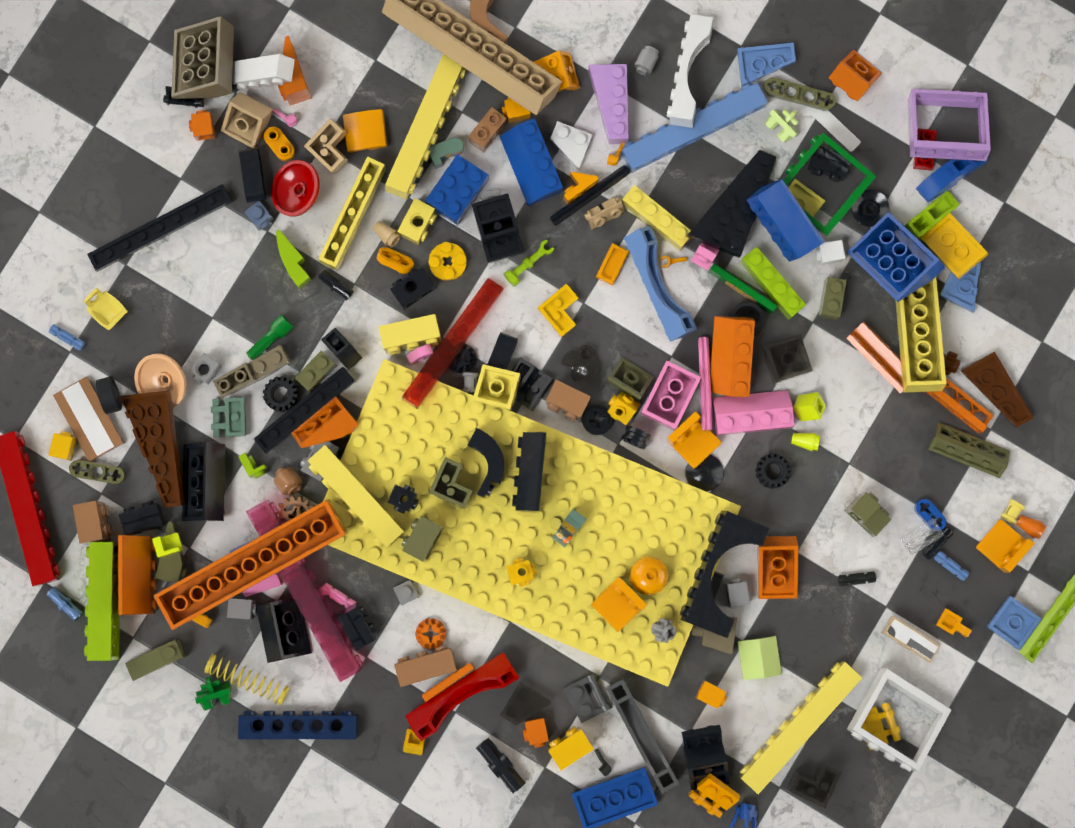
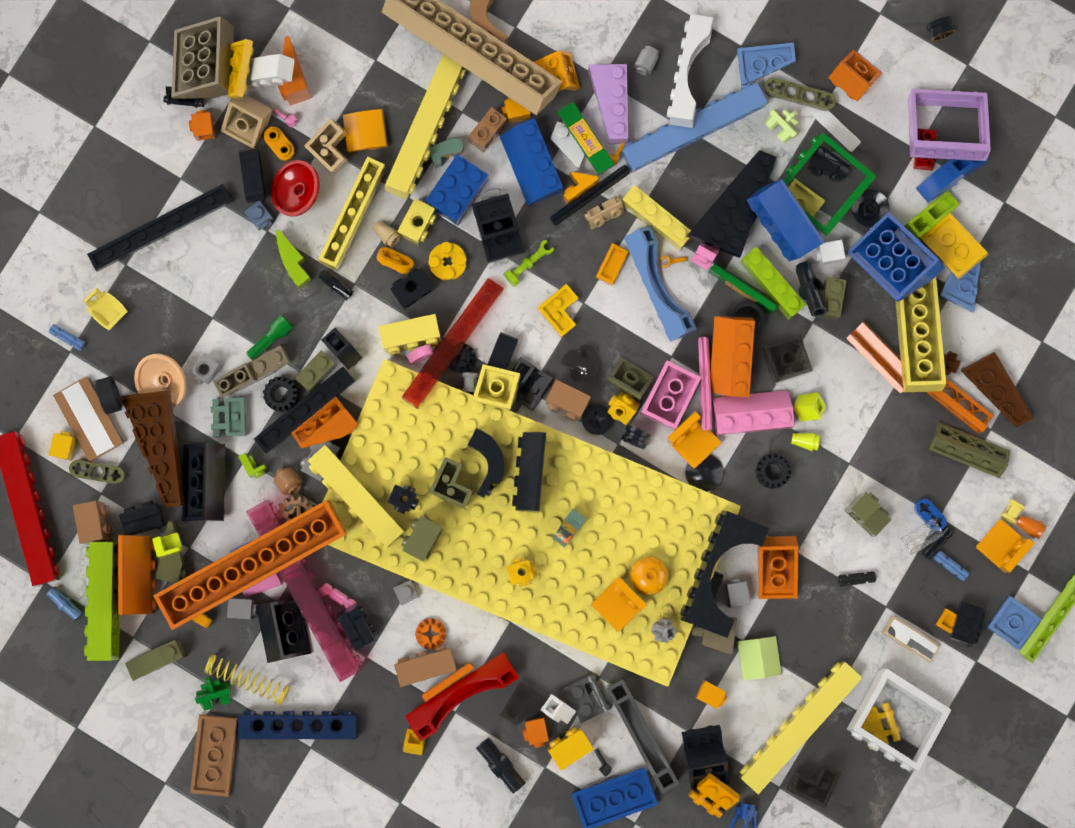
(214, 755): none -> medium nougat tile
(242, 53): none -> yellow wing
(558, 709): none -> white brick
(585, 138): none -> tile
(811, 289): none -> black piece
(941, 28): none -> black wheel
(967, 624): none -> black bracket

